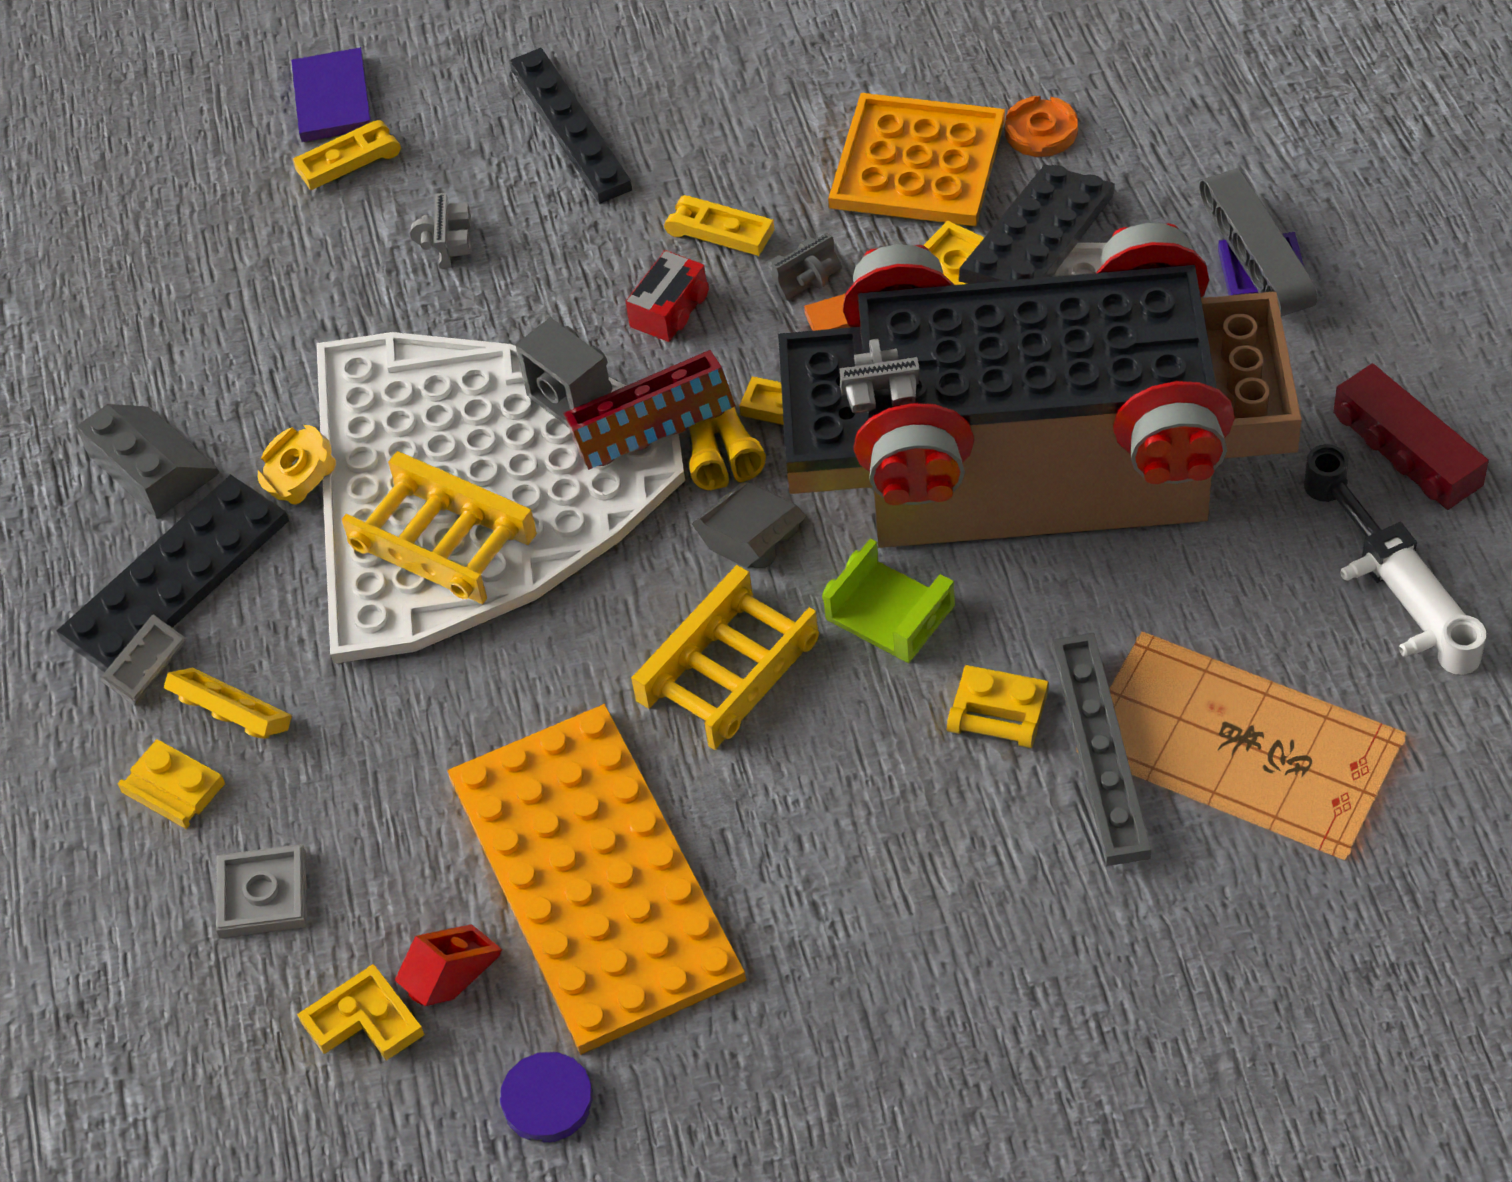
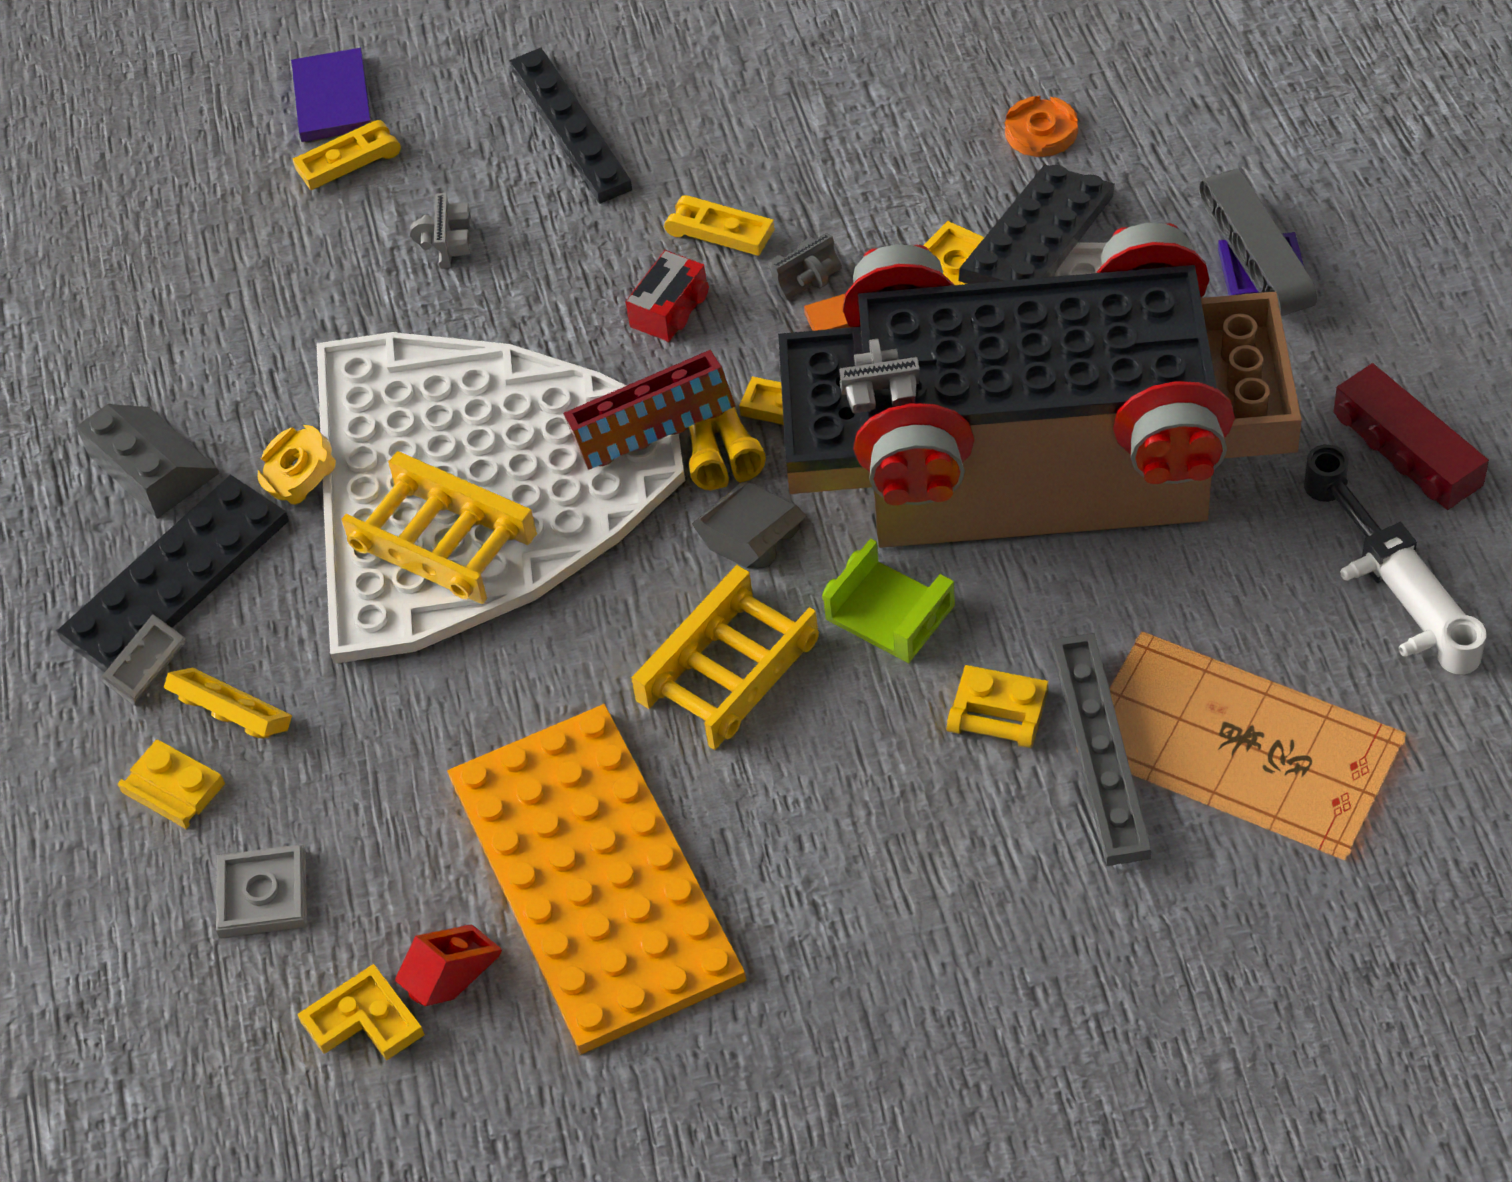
(546, 1096): dark purple tile -> none
(561, 369): dark grey brick -> none
(917, 159): light orange plate -> none

